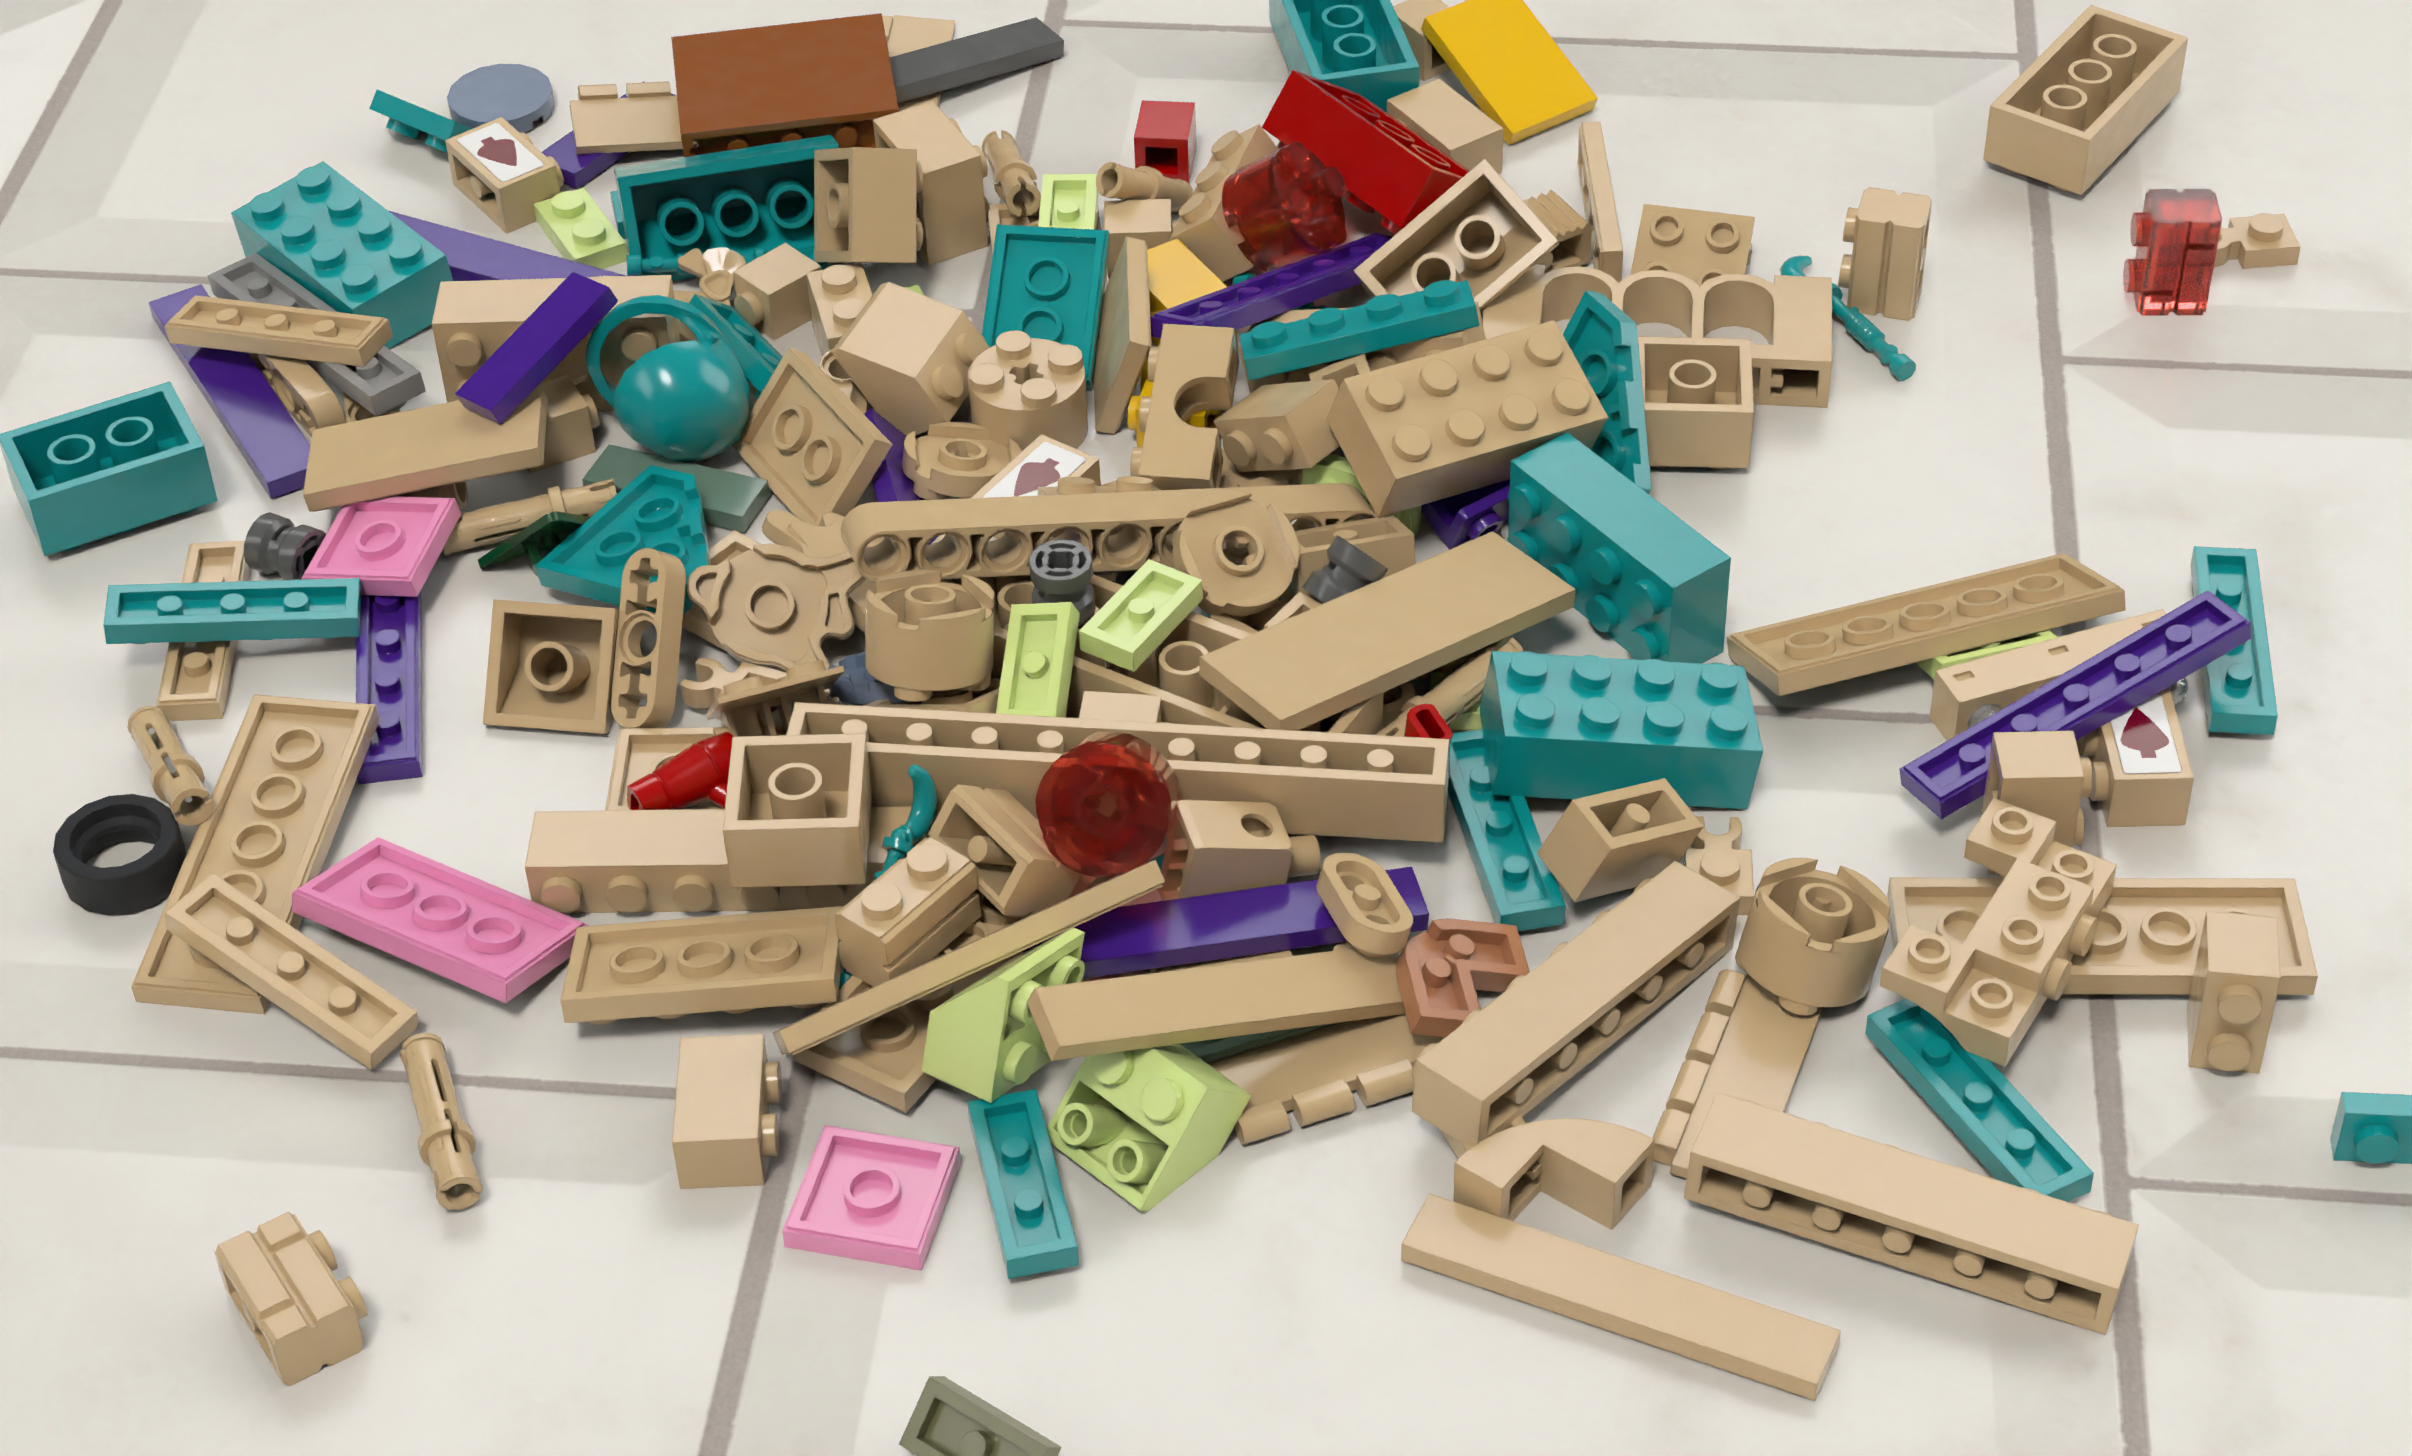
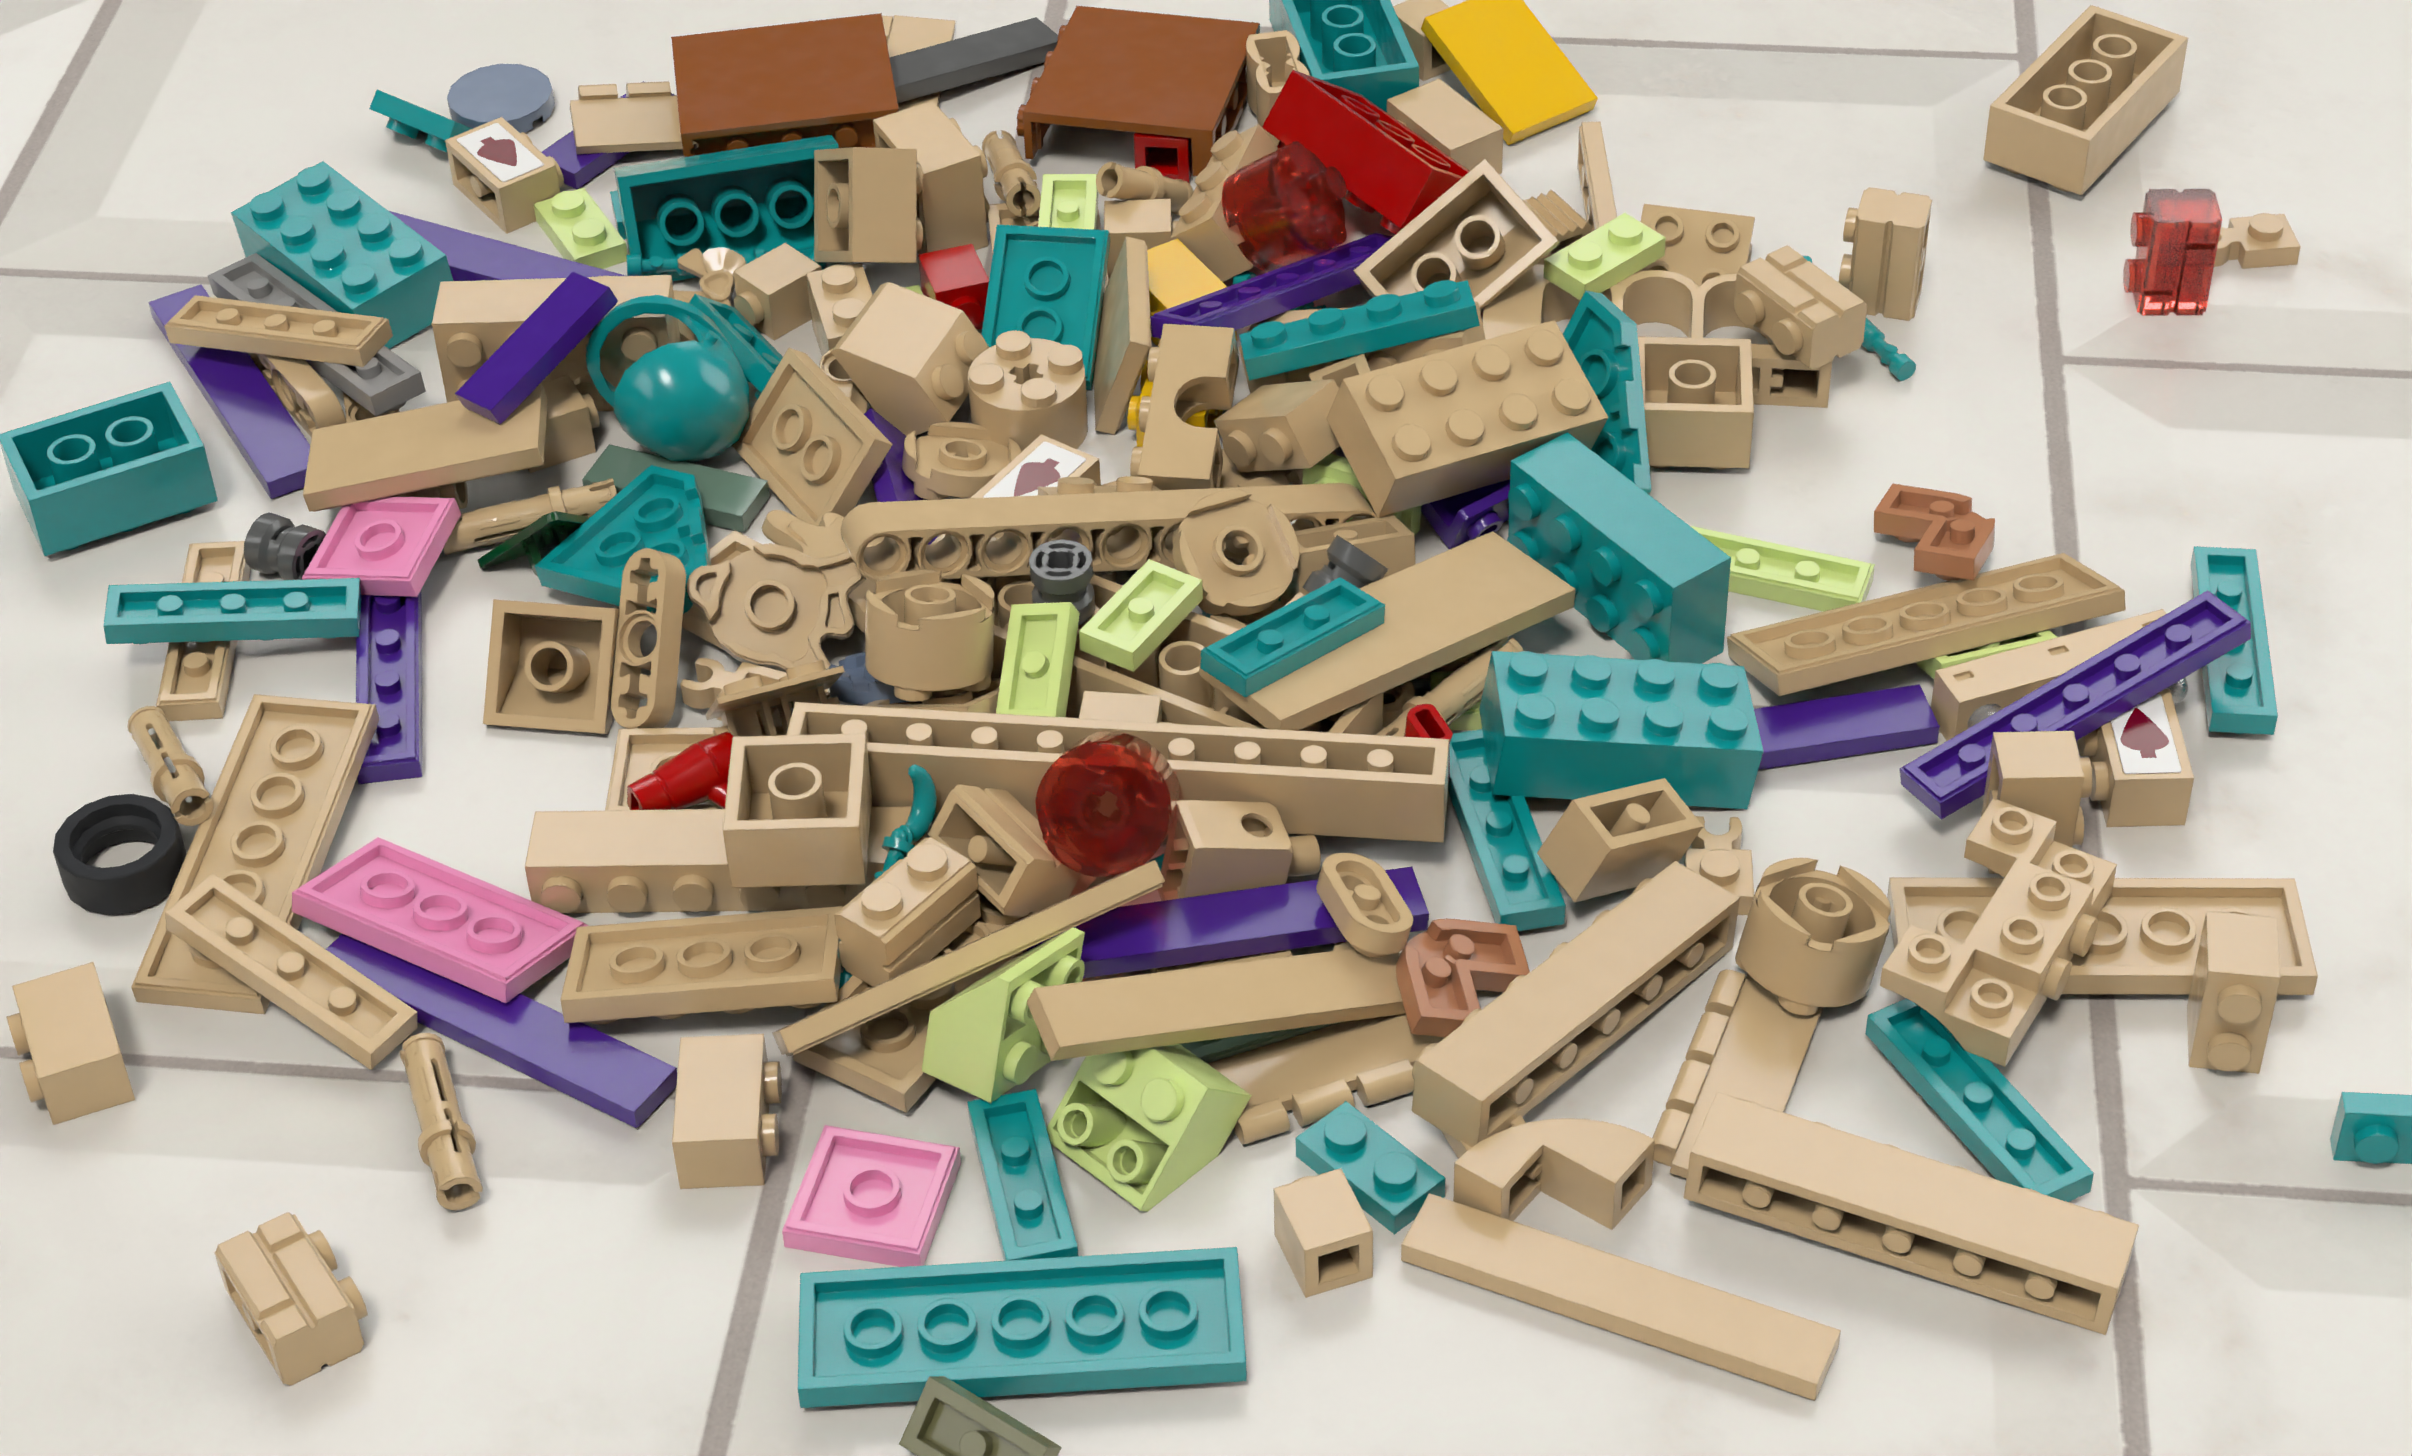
(71, 1044): none -> tan brick
(523, 1036): none -> tile
(956, 279): none -> brick
(1021, 1326): none -> teal plate
(1142, 78): none -> dark orange panel
(1269, 64): none -> tan brick
(1292, 637): none -> teal tile
(1323, 1232): none -> tan brick
(1380, 1170): none -> teal plate
(1604, 256): none -> yellowish green plate
(1792, 573): none -> yellowish green tile
(1799, 307): none -> tan brick
(1845, 726): none -> dark purple tile
(1949, 534): none -> nougat plate

